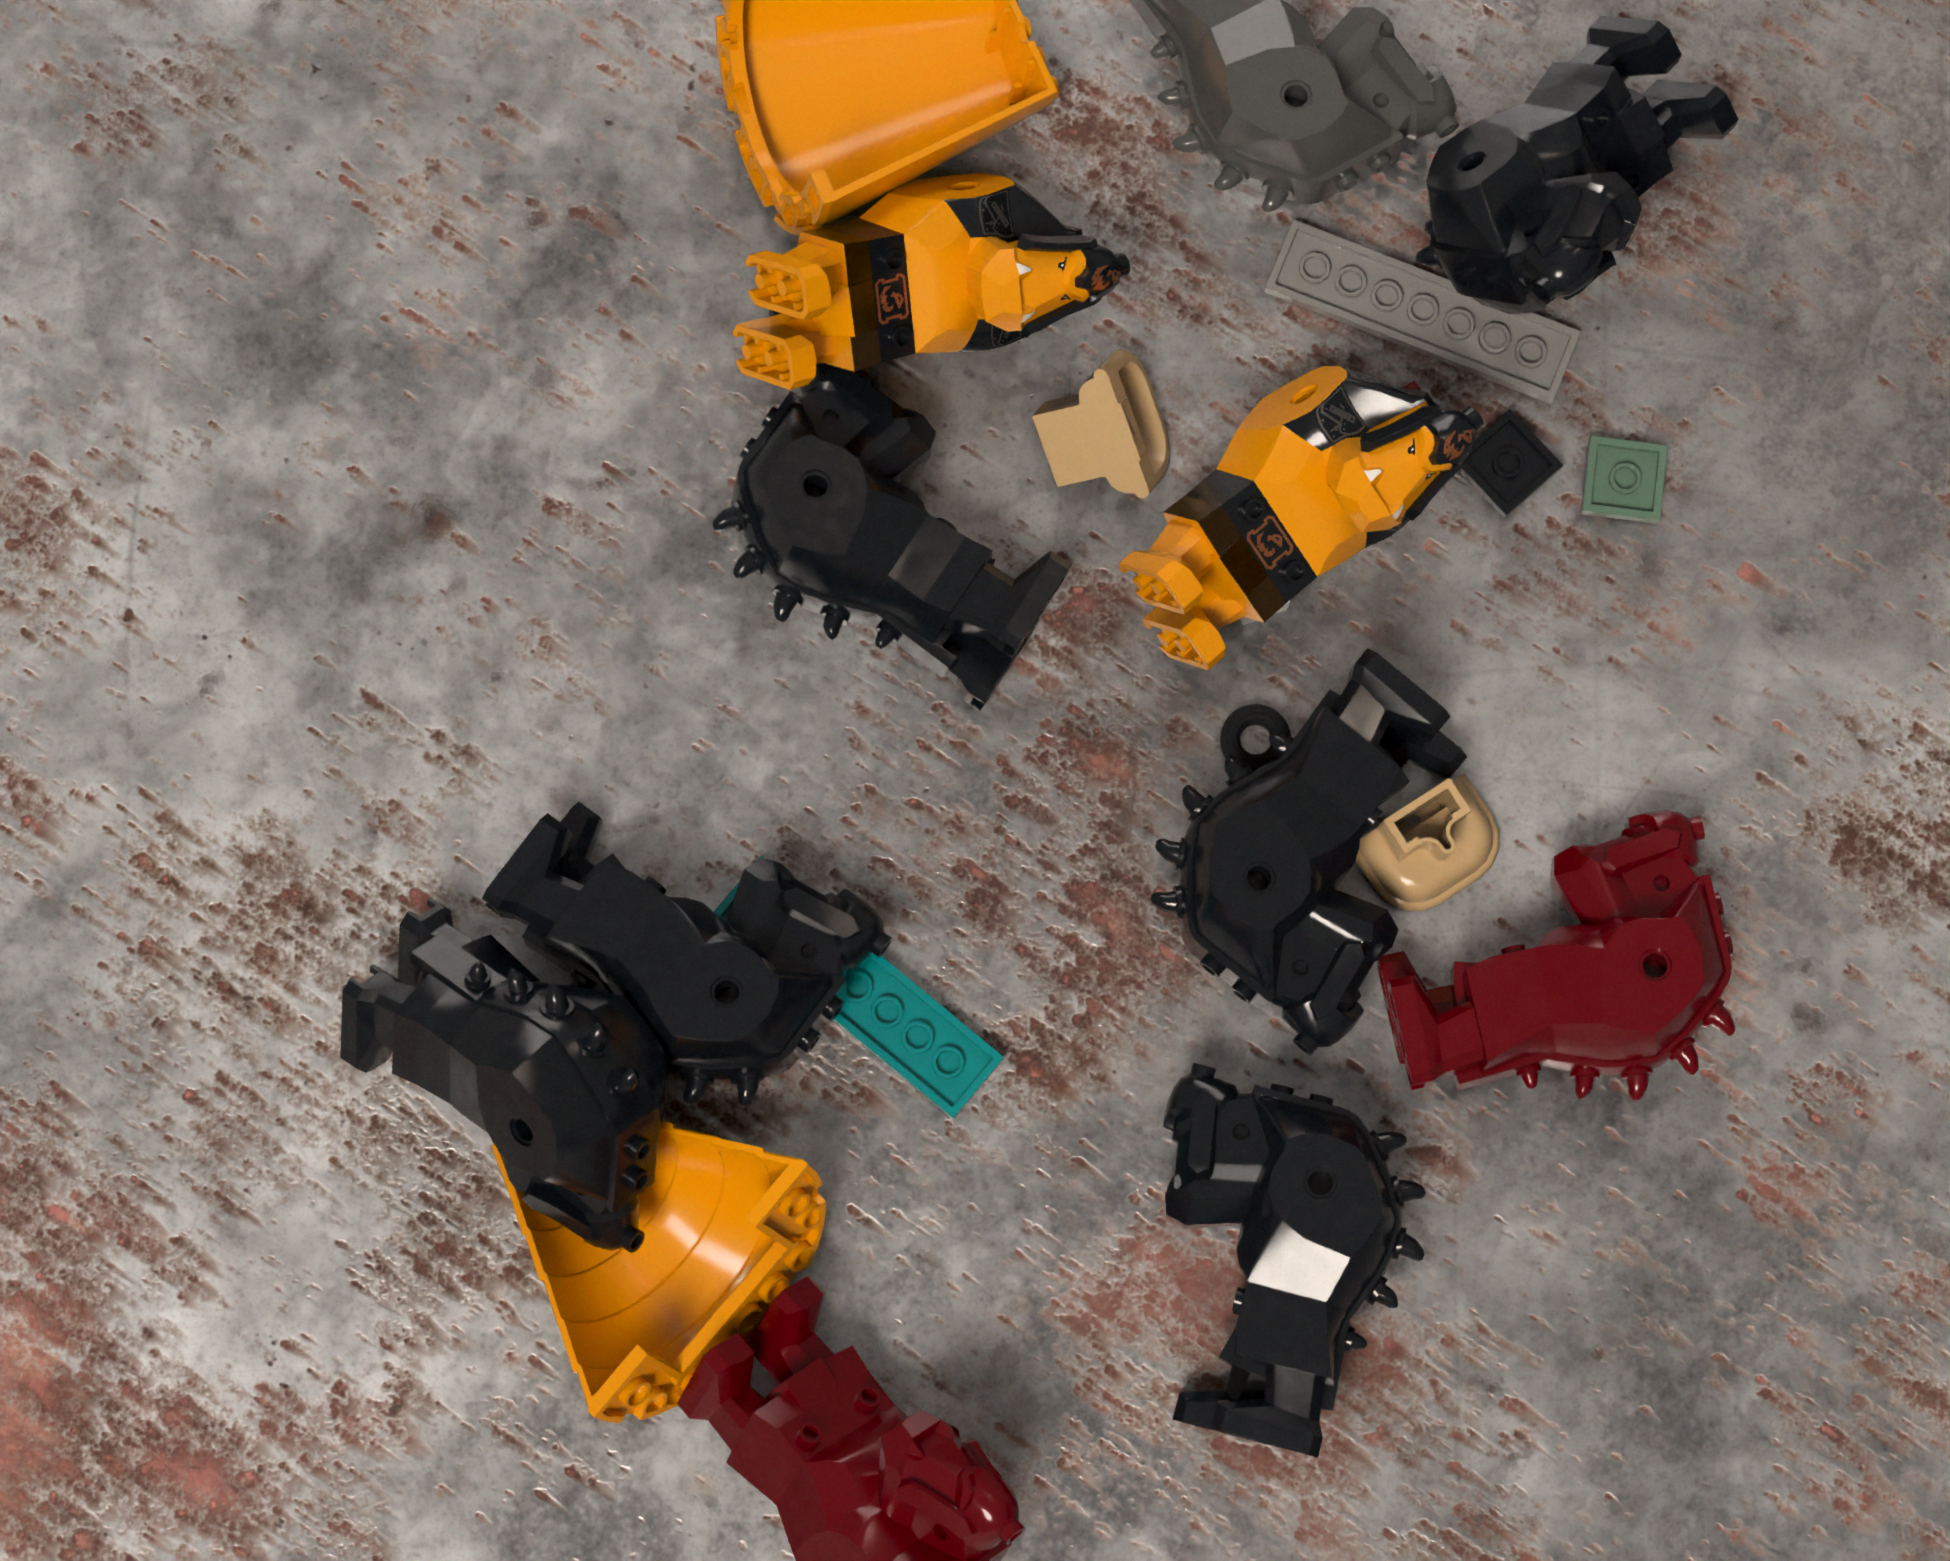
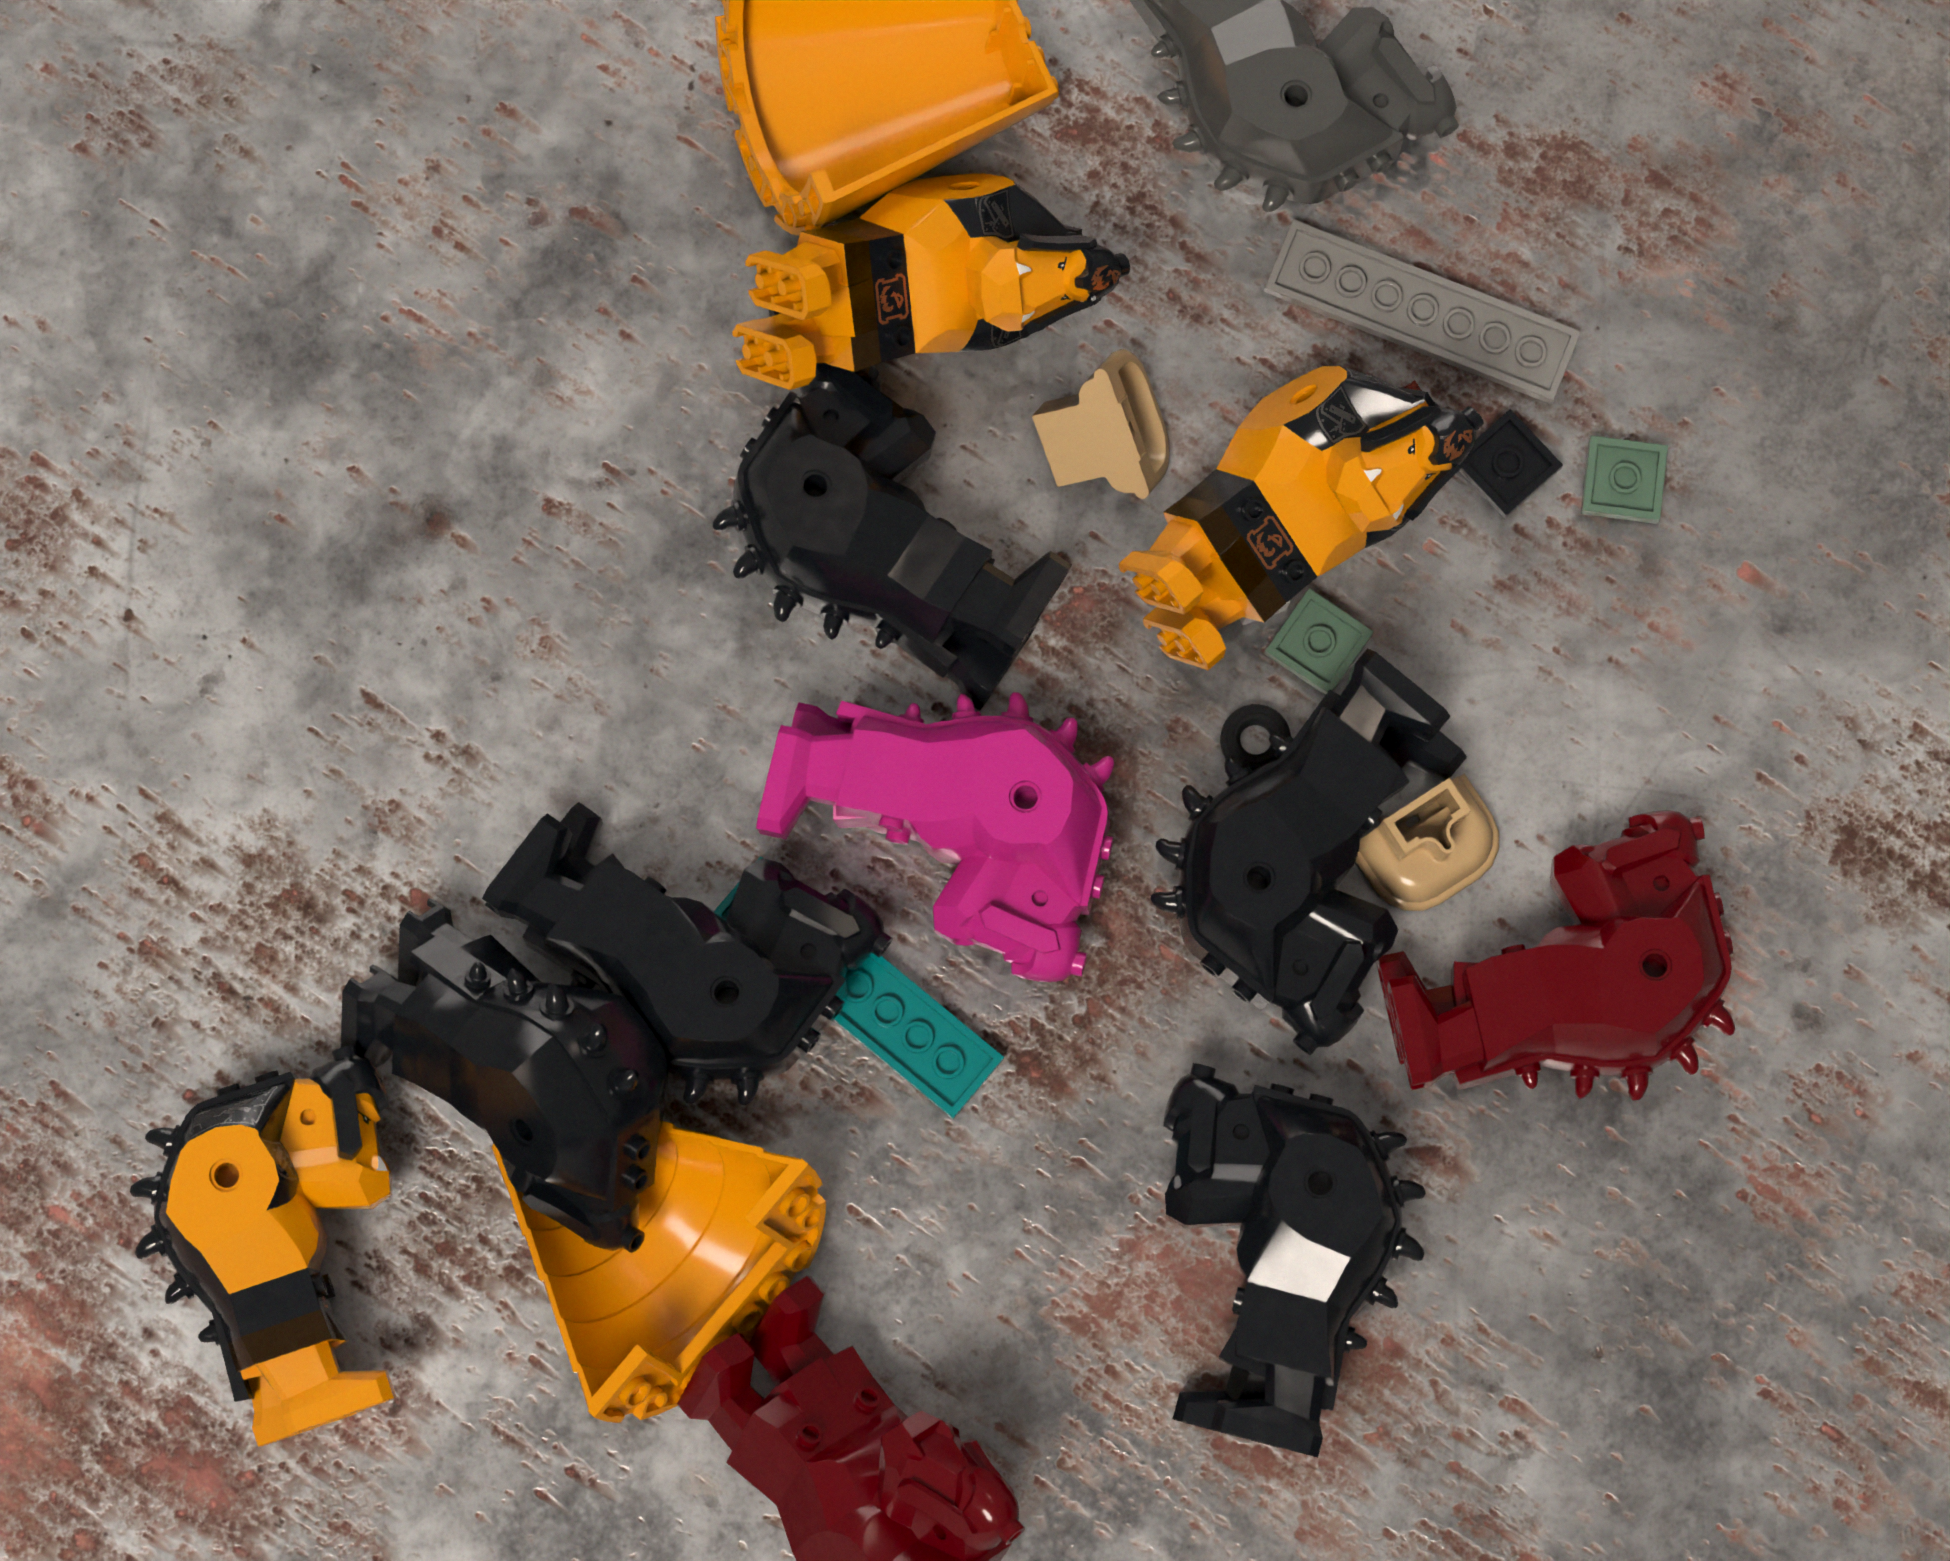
(249, 1235): none -> piece
(976, 795): none -> dark pink piece
(1318, 642): none -> sand green plate
(1554, 185): black piece -> none

